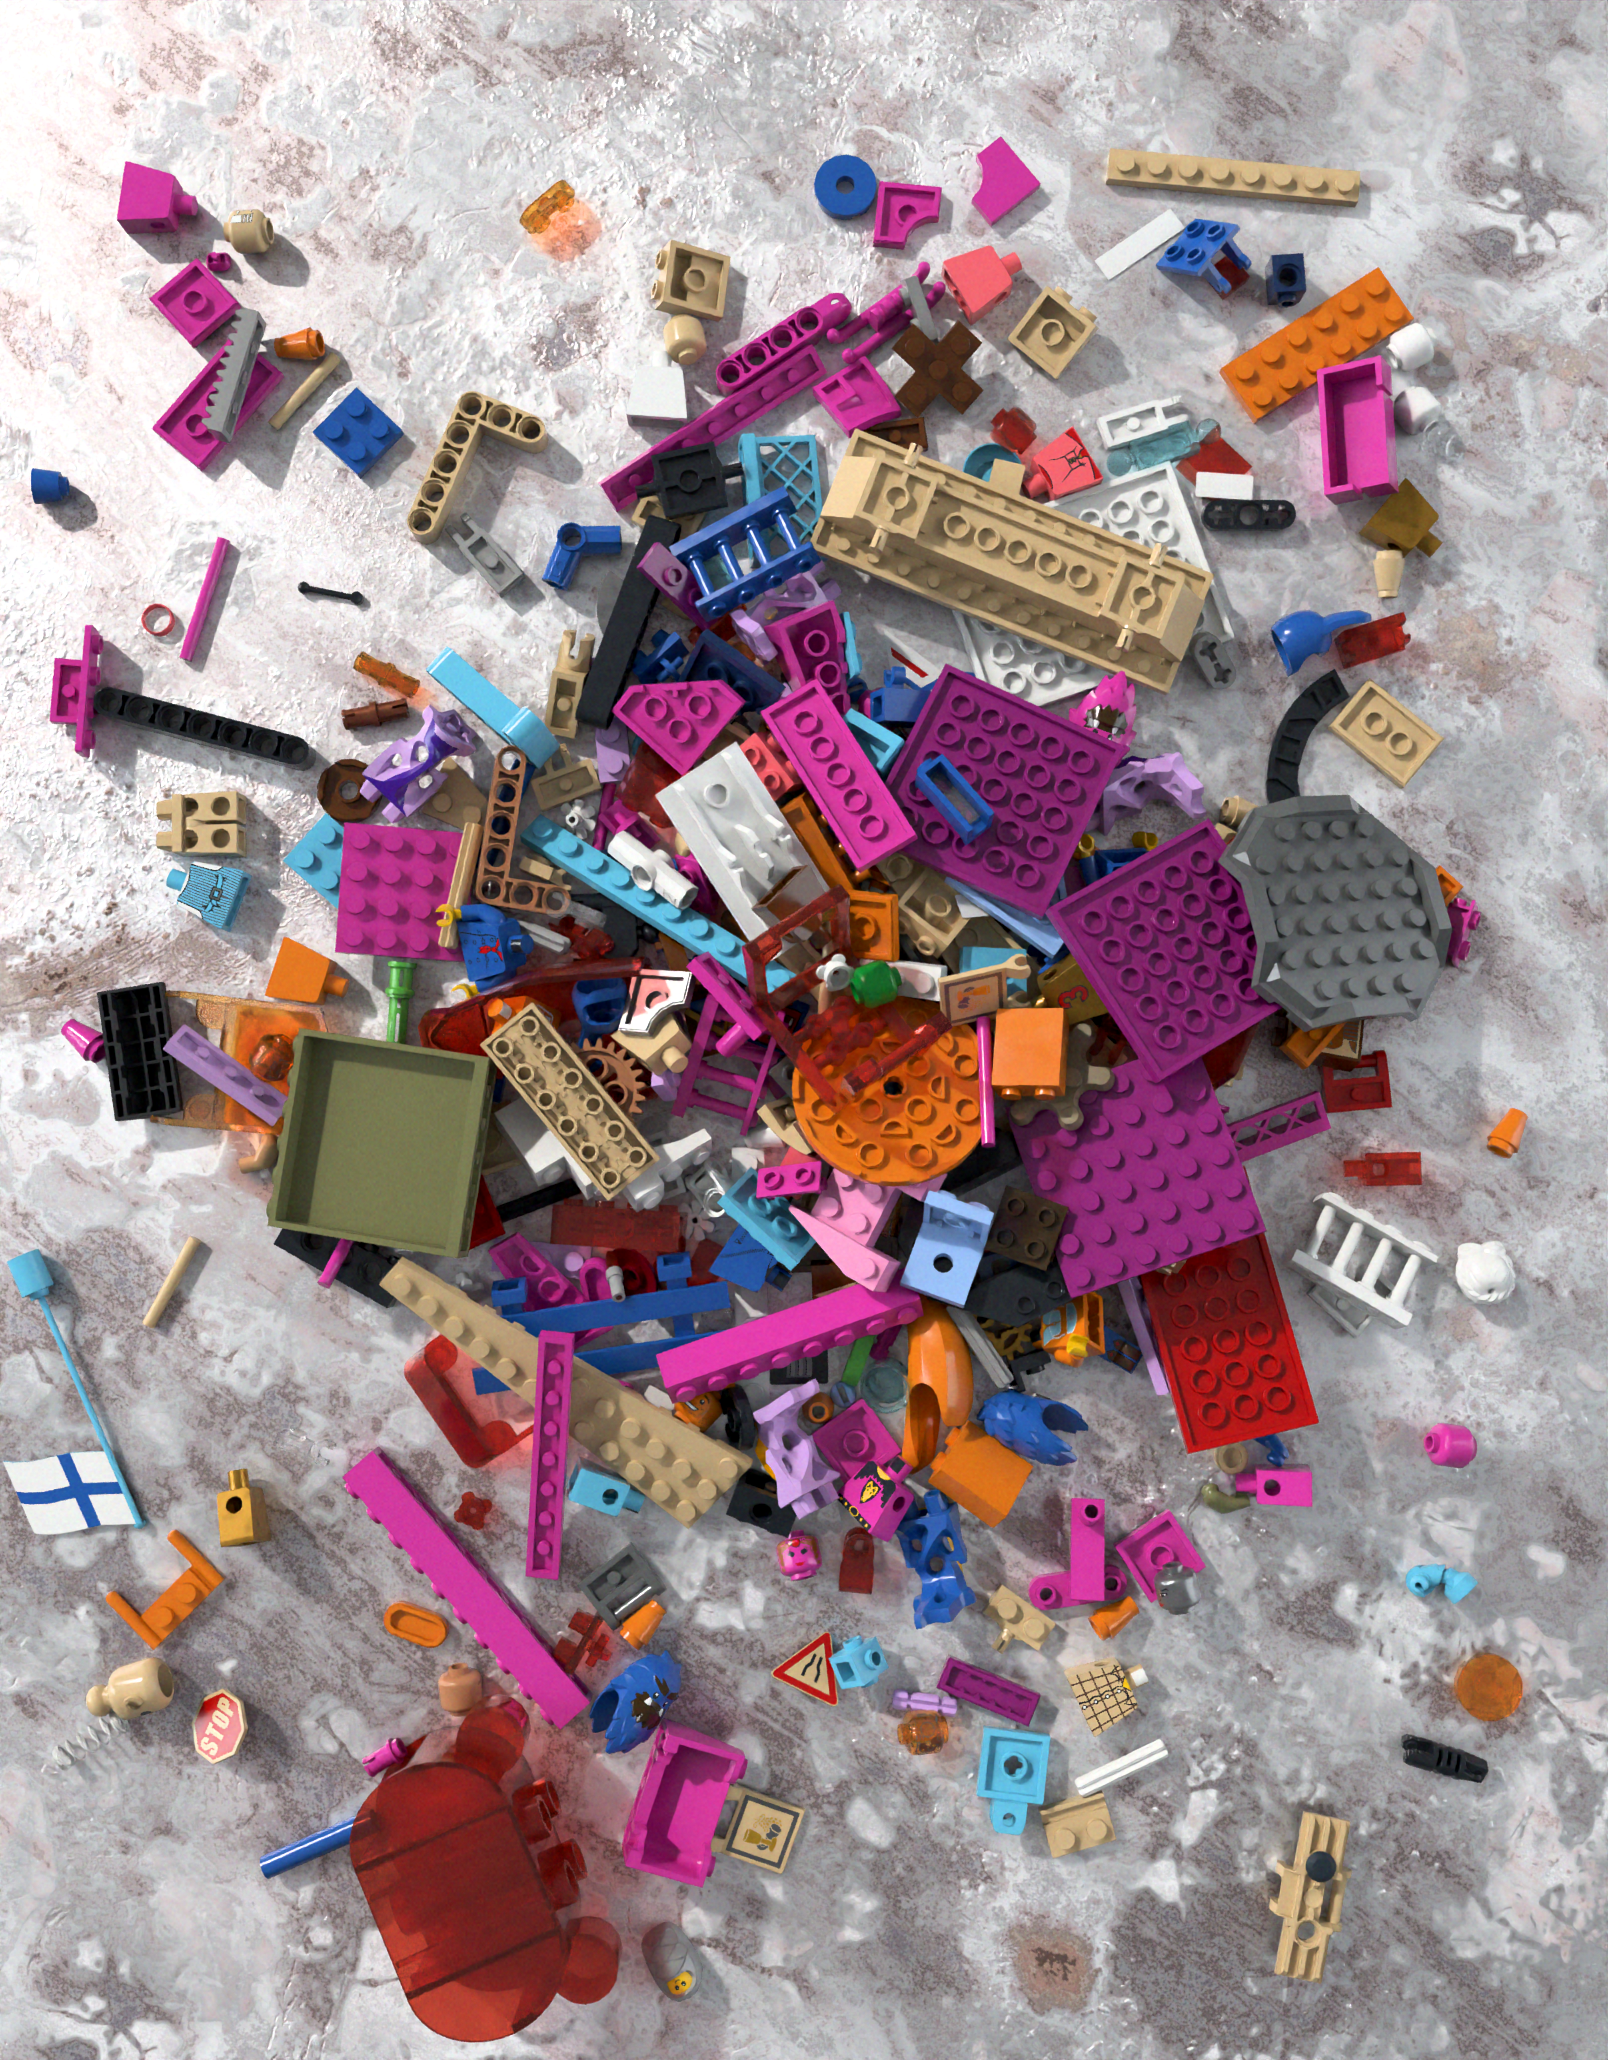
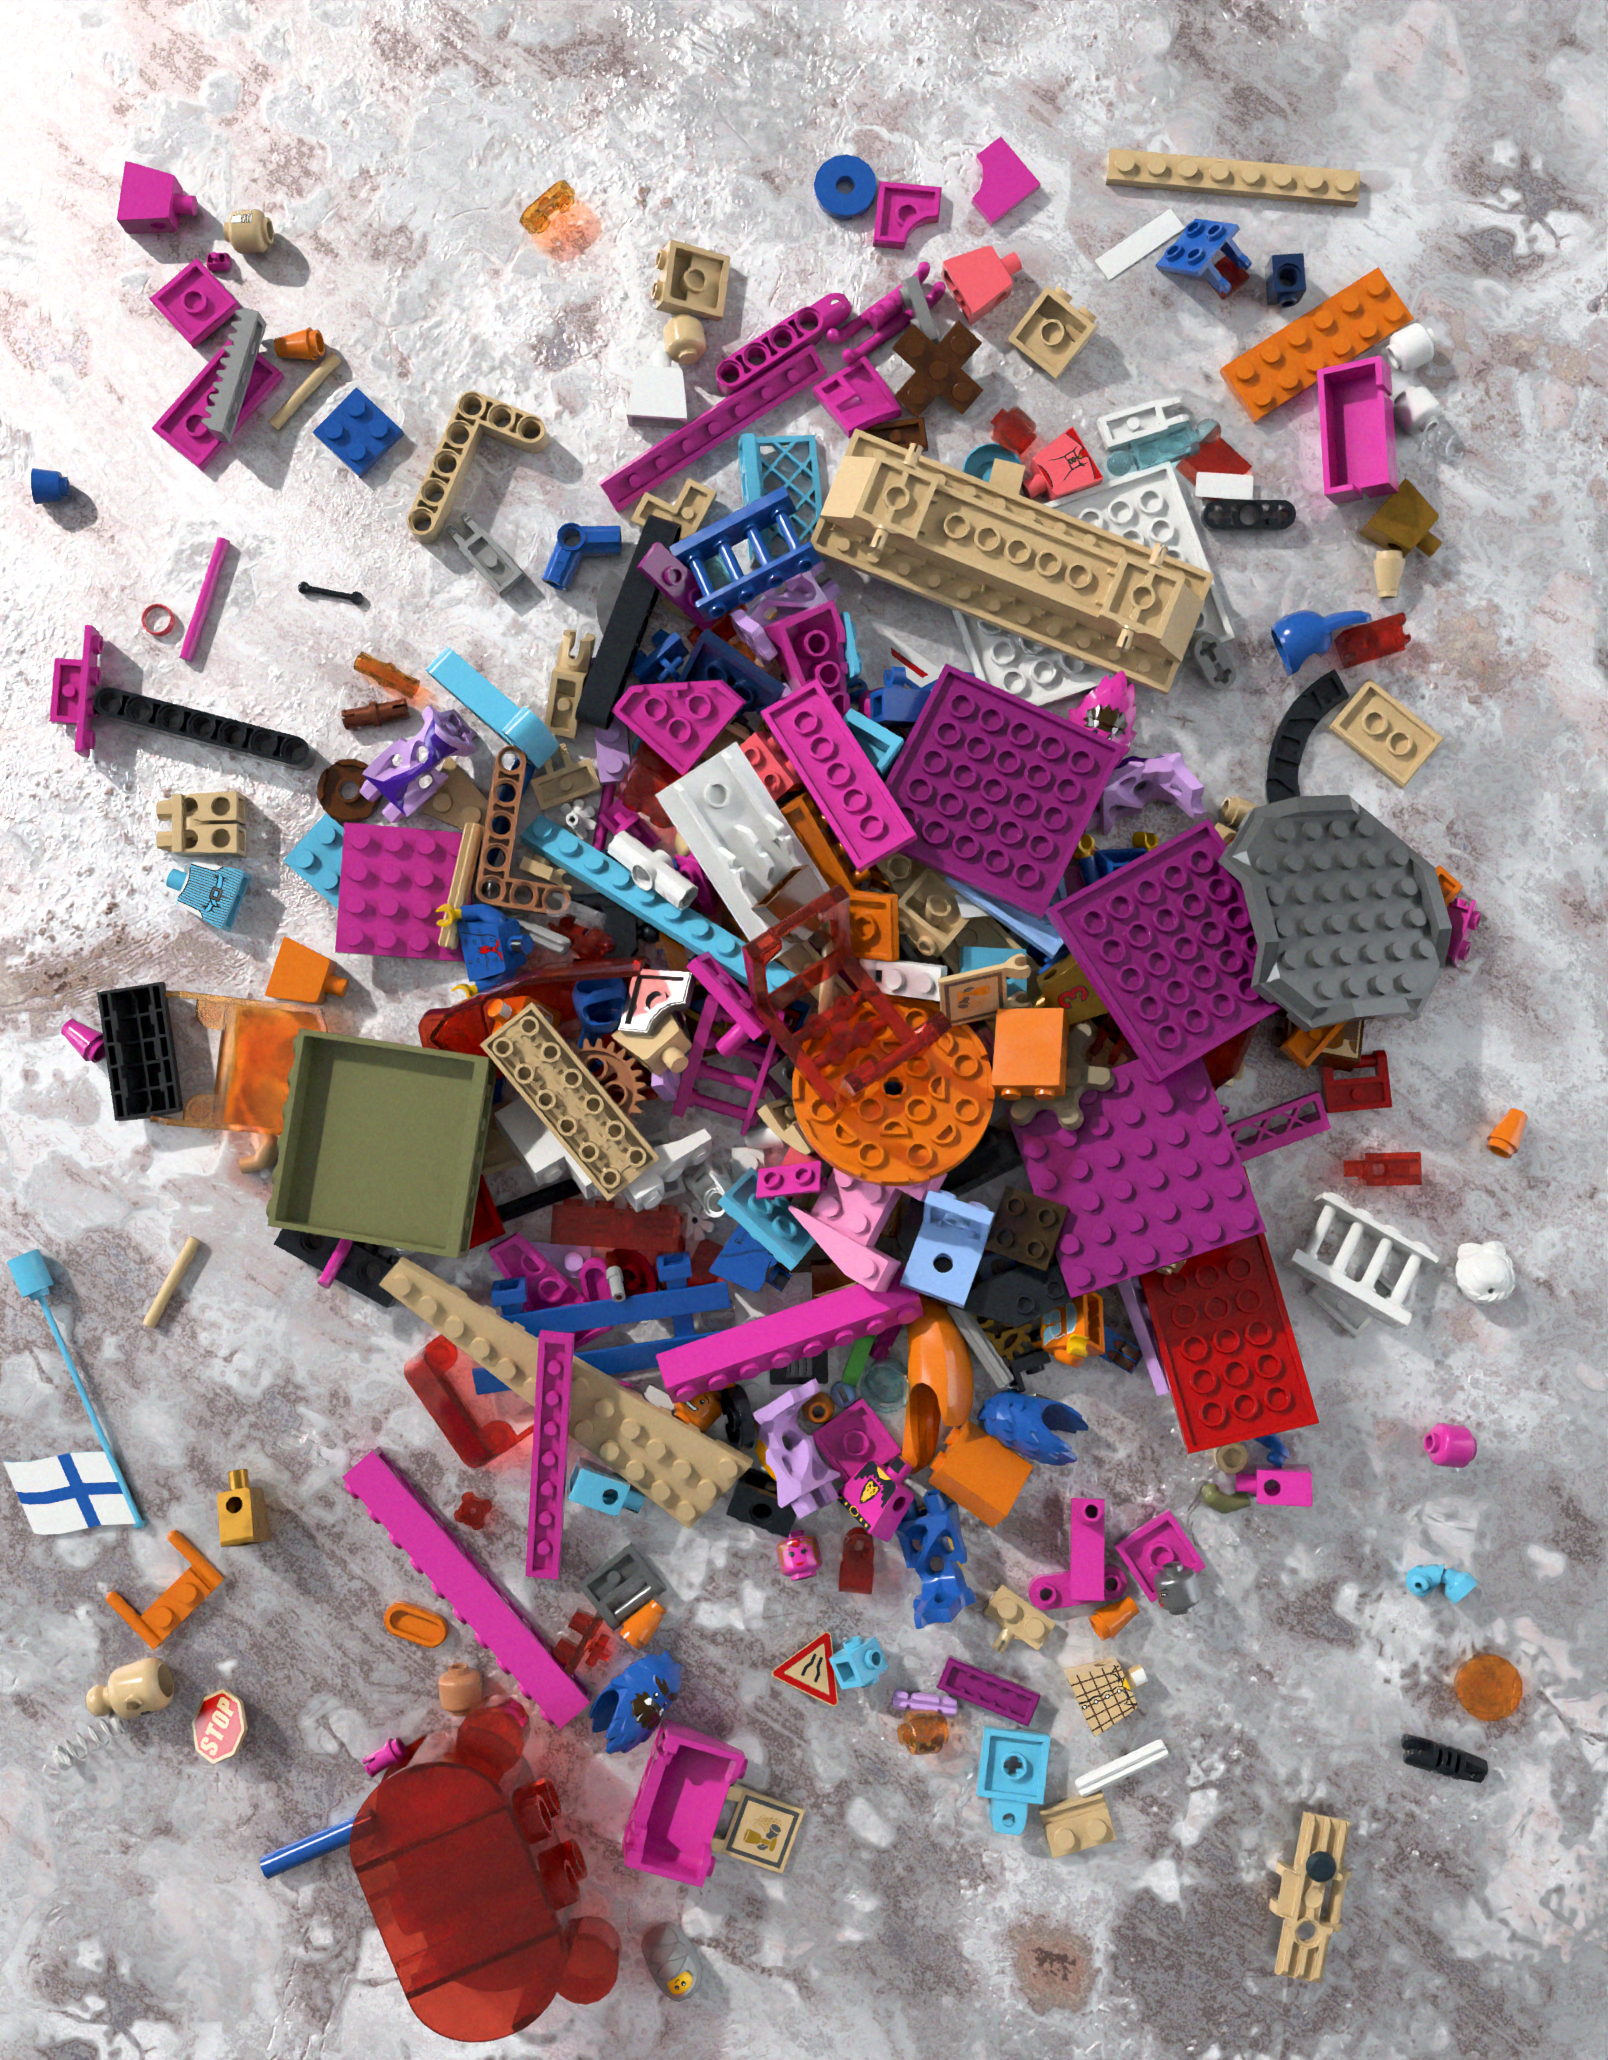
(226, 1074): lavender plate -> none
(272, 1058): clear orange head -> none
(404, 992): bright green pin -> none
(689, 481): black plate -> none
(841, 978): white plate -> none
(875, 984): green head -> none
(954, 798): blue window -> none
(985, 1082): dark pink bar -> none

